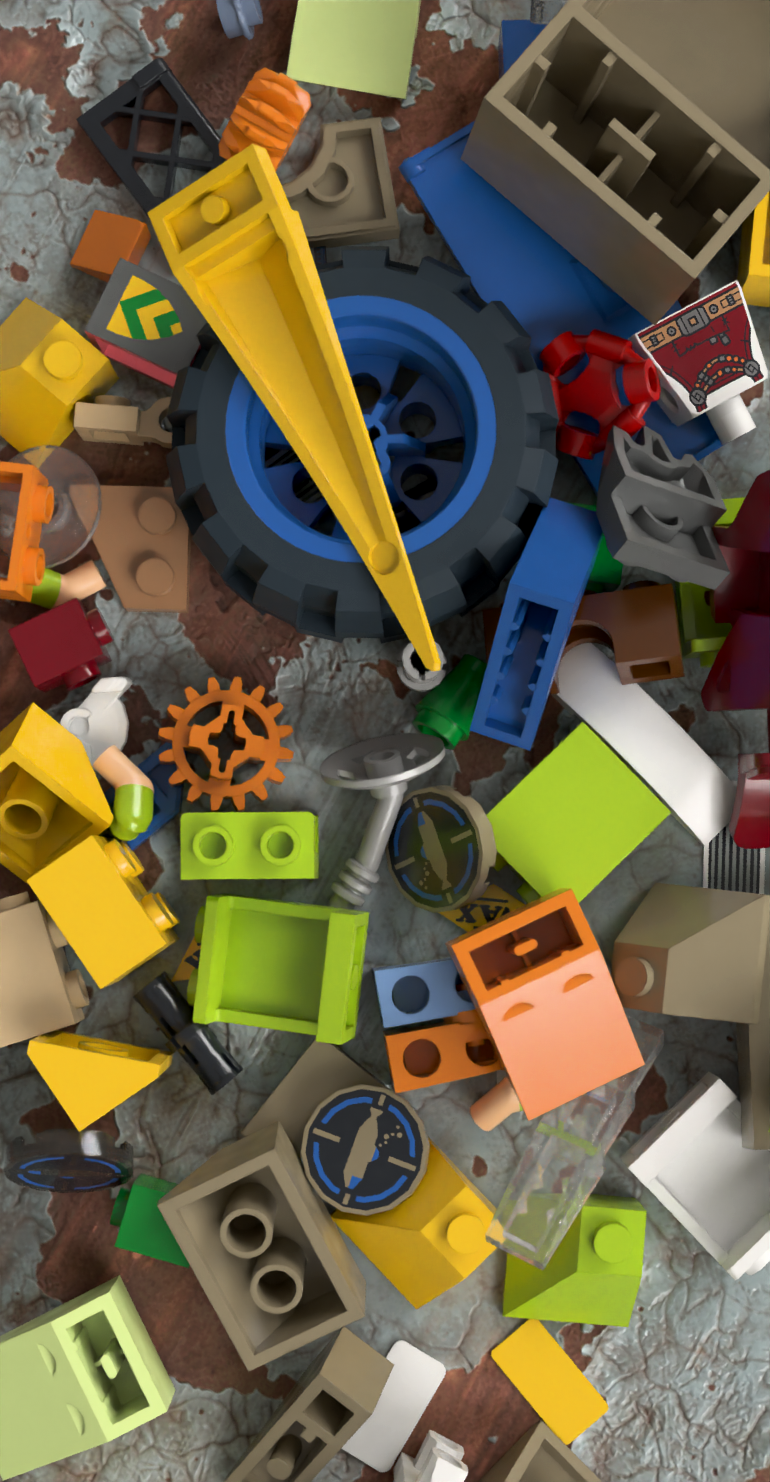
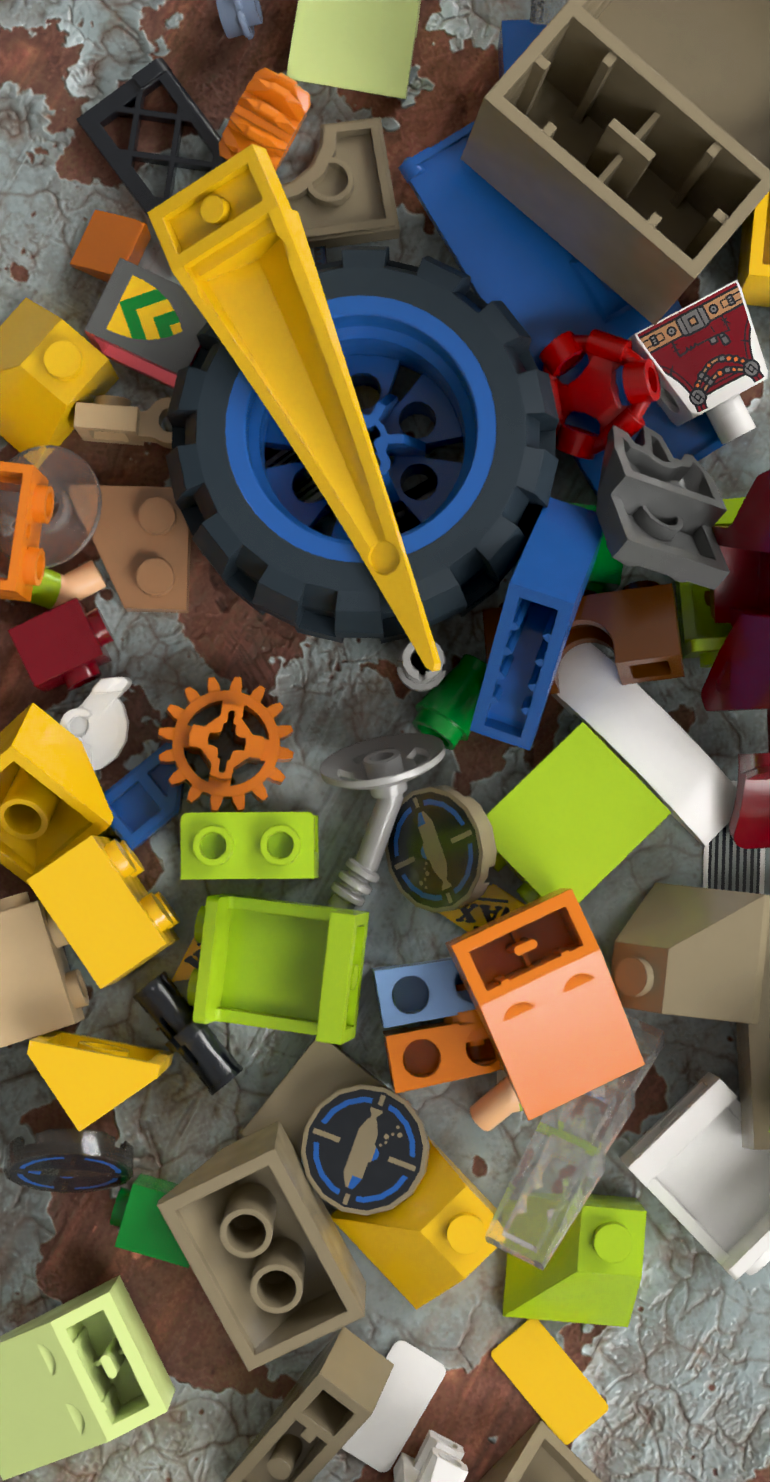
(132, 794): arm -> none

